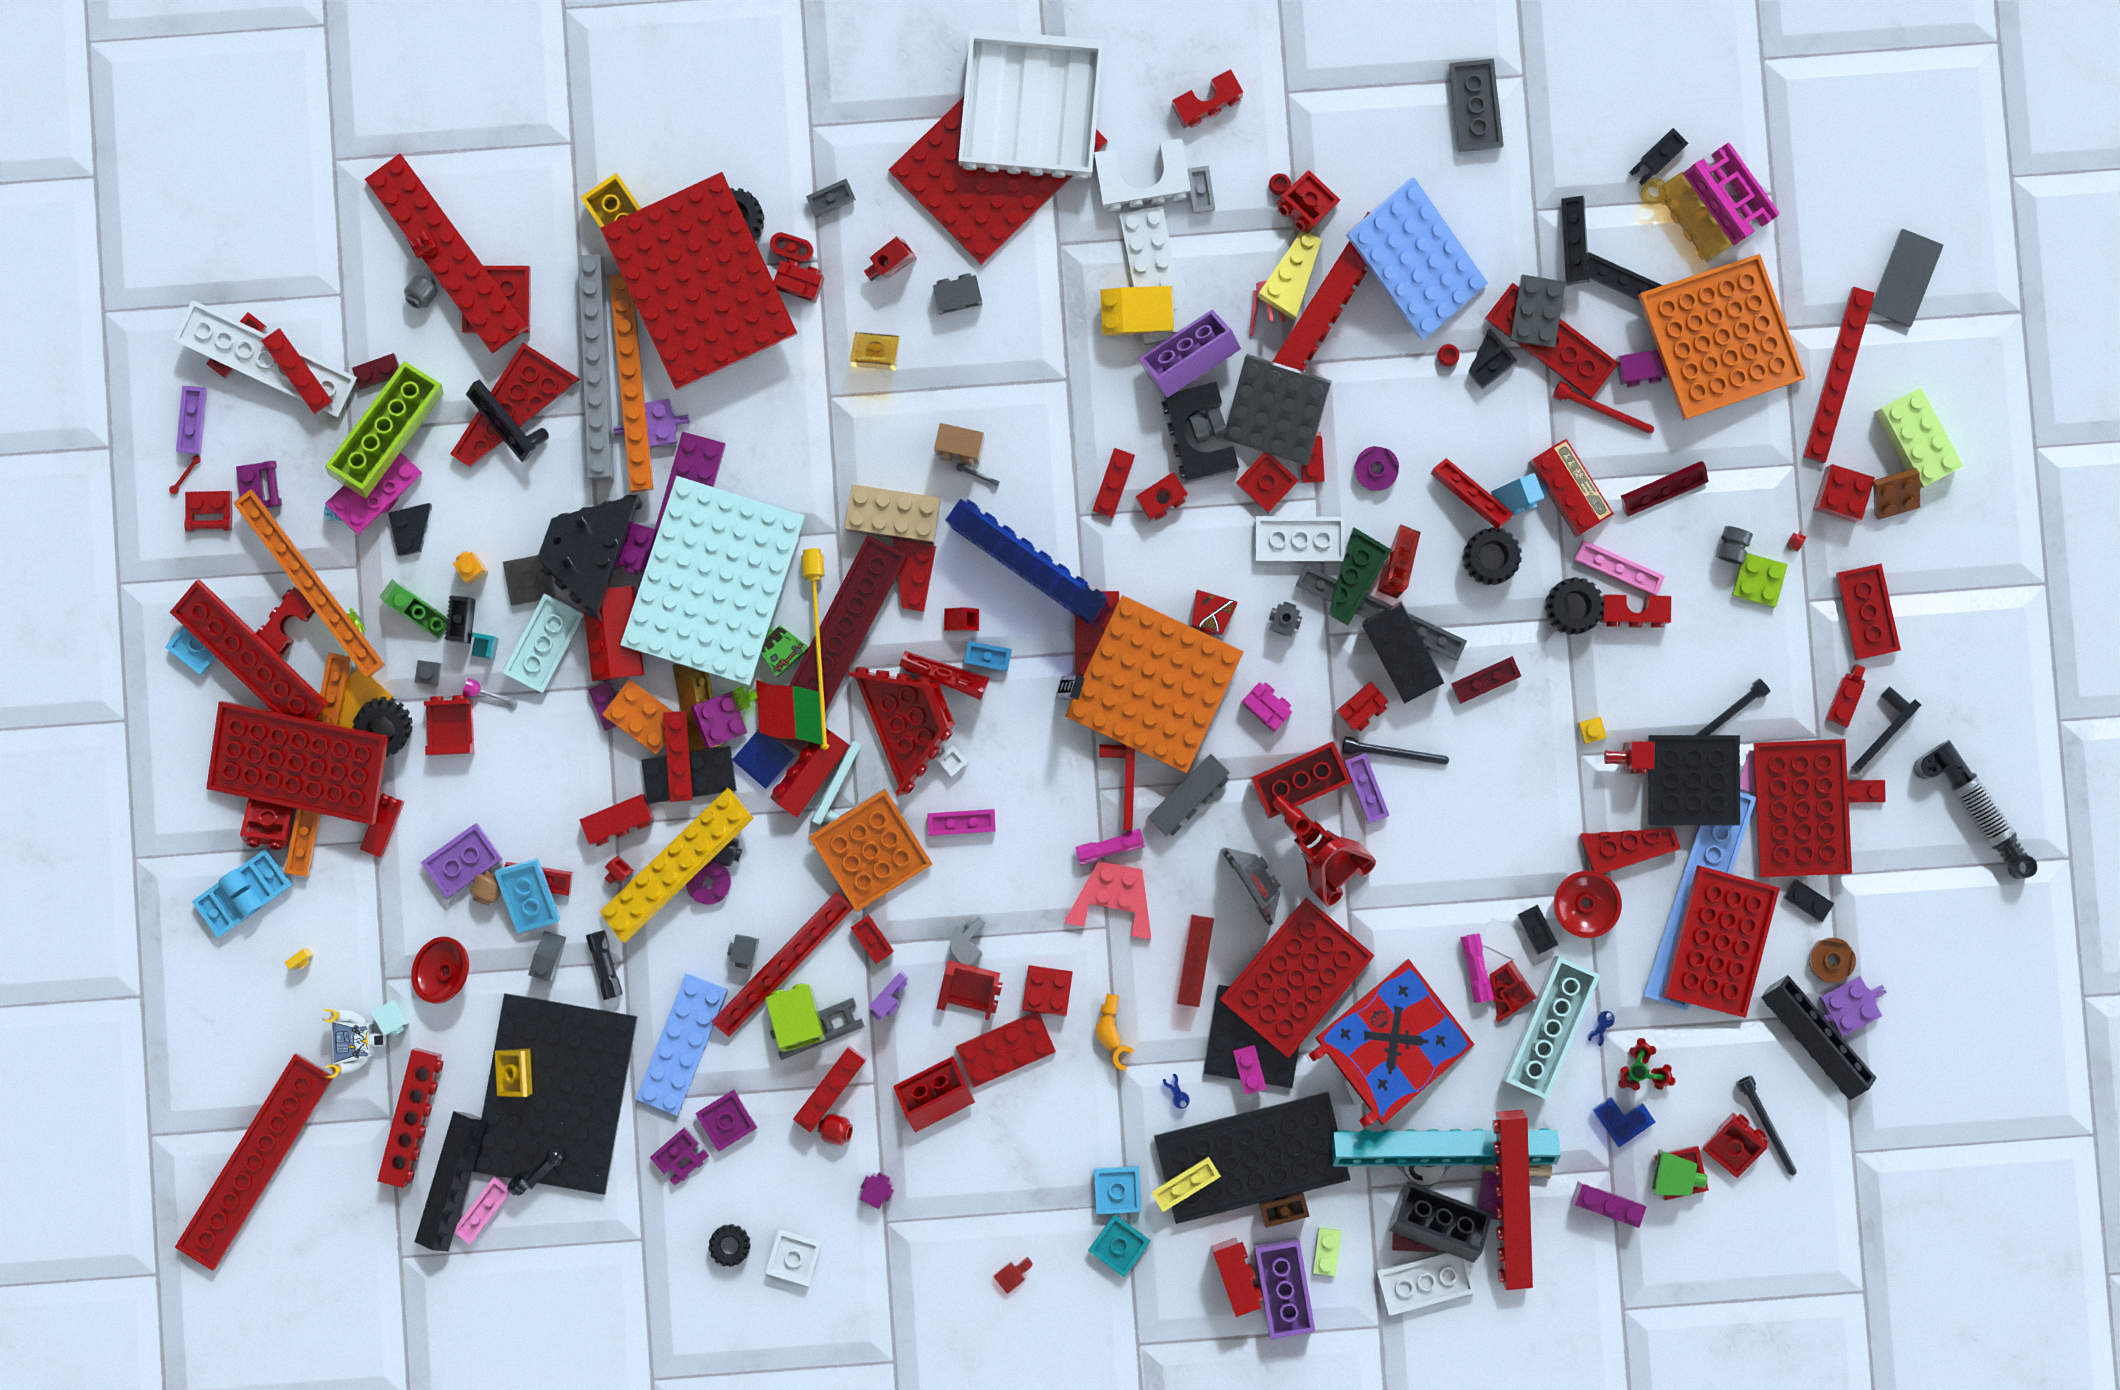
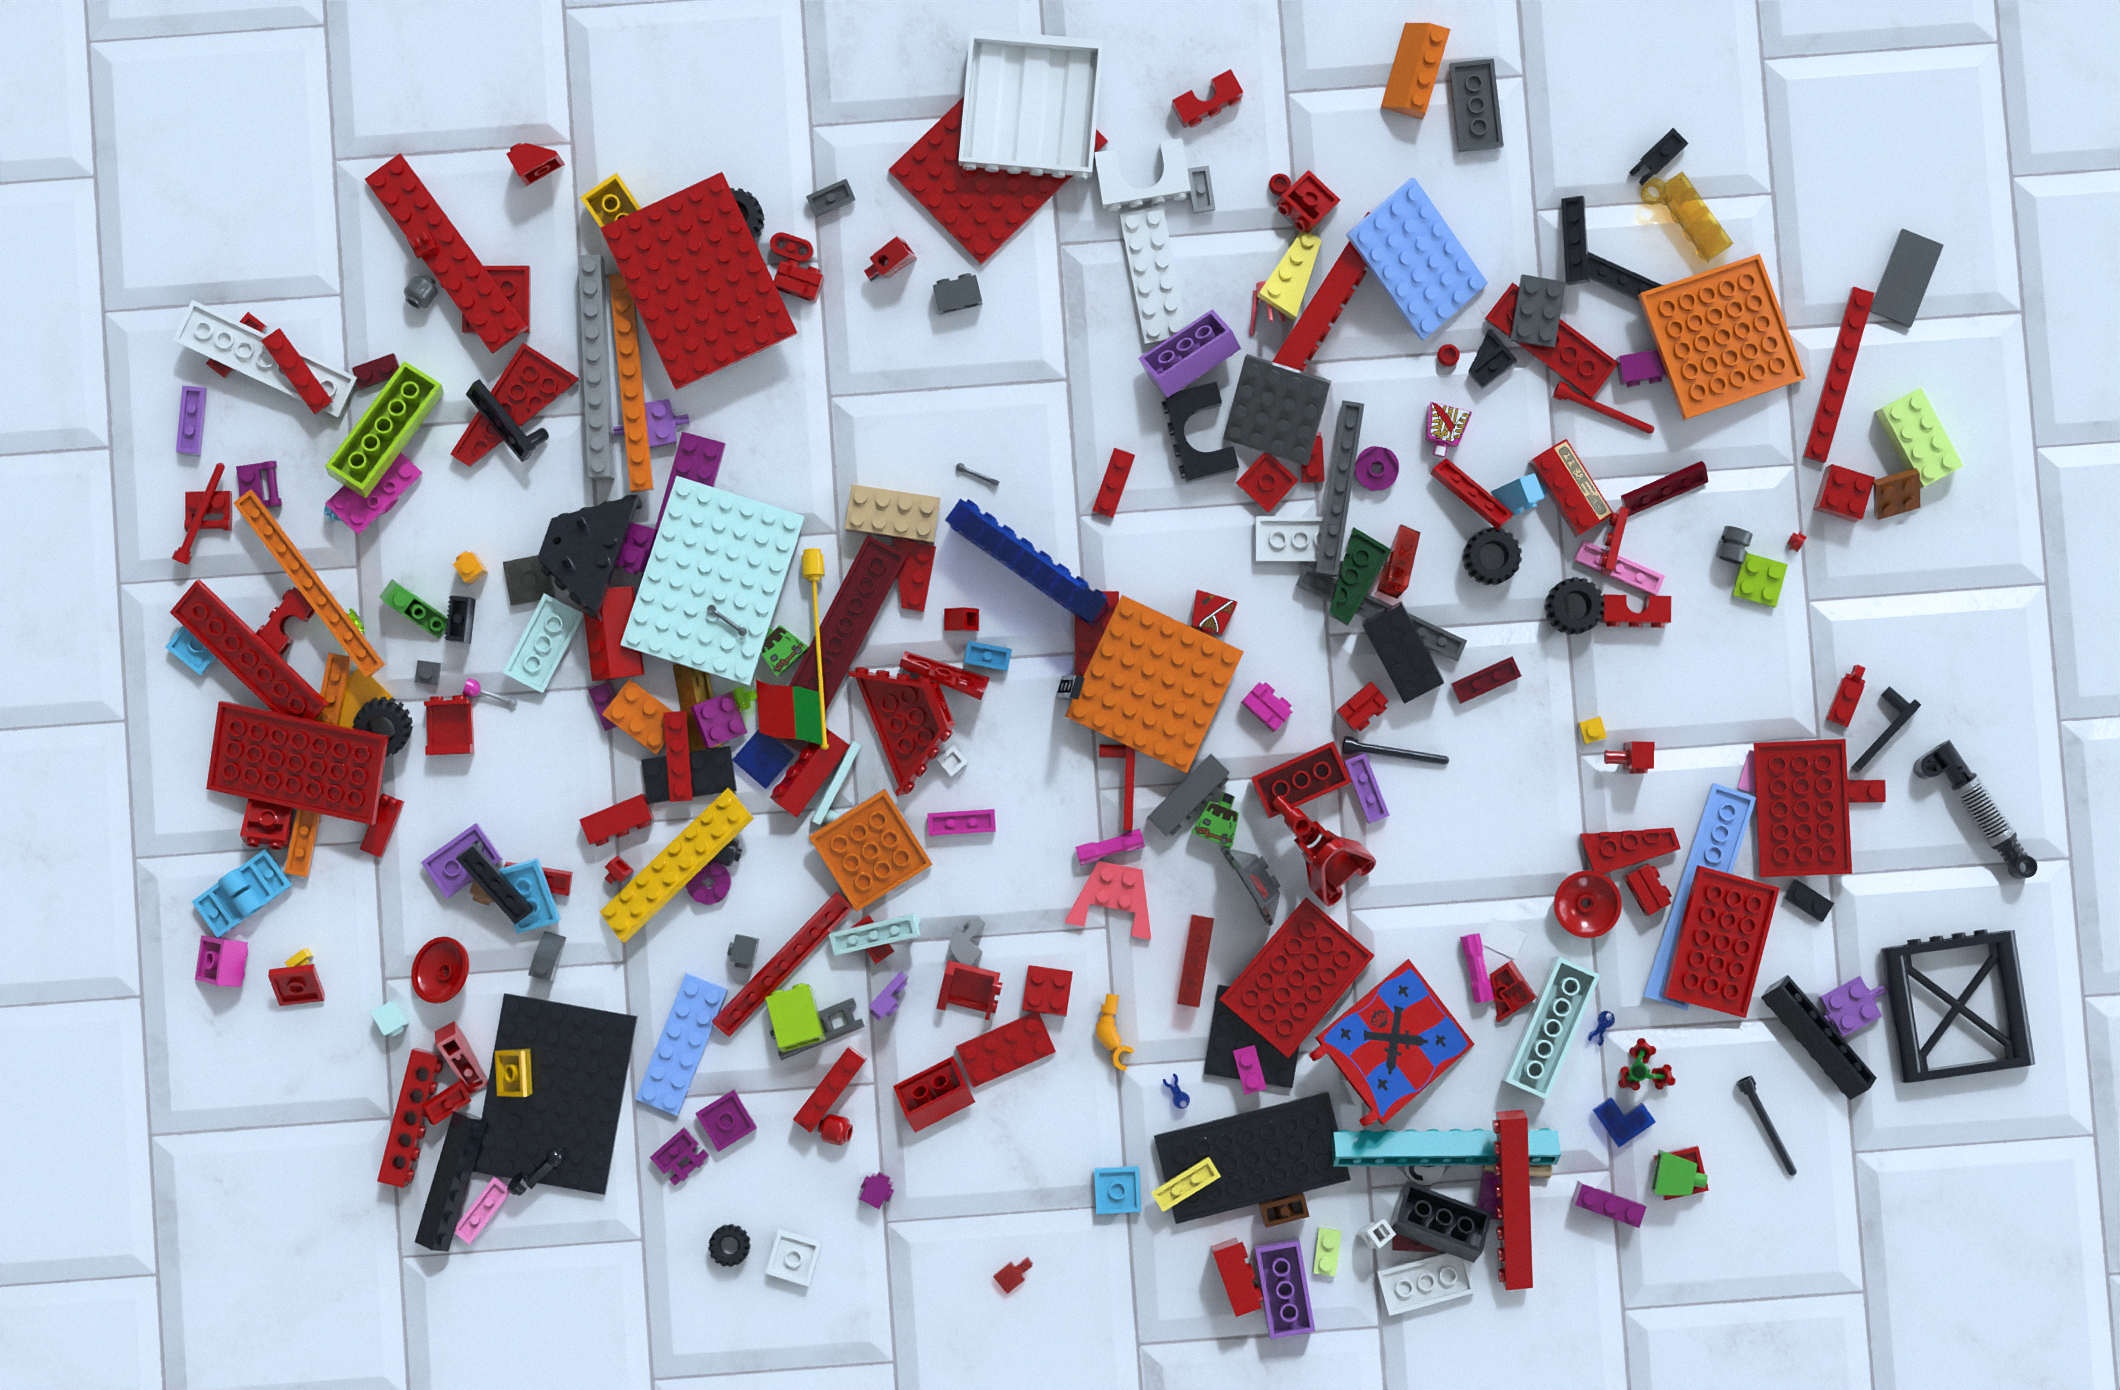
(174, 489): red hinge -> none
(183, 553): none -> red piece
(221, 961): none -> dark pink slope
(254, 1162): red plate -> none
(296, 985): none -> red plate
(351, 1041): torso -> none
(409, 528): black wing -> none
(446, 1102): none -> red plate
(460, 1057): none -> red slope
(484, 646): teal panel -> none
(494, 882): none -> black piece
(533, 161): none -> red slope
(604, 965): black axle -> none
(741, 630): none -> dark grey hinge
(875, 351): clear yellow slope -> none
(875, 934): none -> light aqua piece
(959, 444): medium nougat brick -> none
(1119, 1245): teal plate -> none
(1137, 310): yellow slope -> none
(1168, 485): red brick -> none
(1207, 425): dark grey wheel -> none
(1218, 821): none -> torso
(1280, 626): dark grey brick -> none
(1339, 488): none -> dark grey plate
(1376, 1233): none -> white leg
(1415, 69): none -> orange slope
(1445, 426): none -> torso
(1537, 929): black plate -> none
(1613, 541): none -> red plate
(1647, 889): none -> red brick
(1695, 780): black plate -> none
(1720, 202): dark pink fence -> none
(1736, 1144): red plate -> none
(1758, 690): black piece -> none
(1839, 970): dark orange plate -> none
(1868, 611): red plate -> none
(2004, 953): none -> black piece

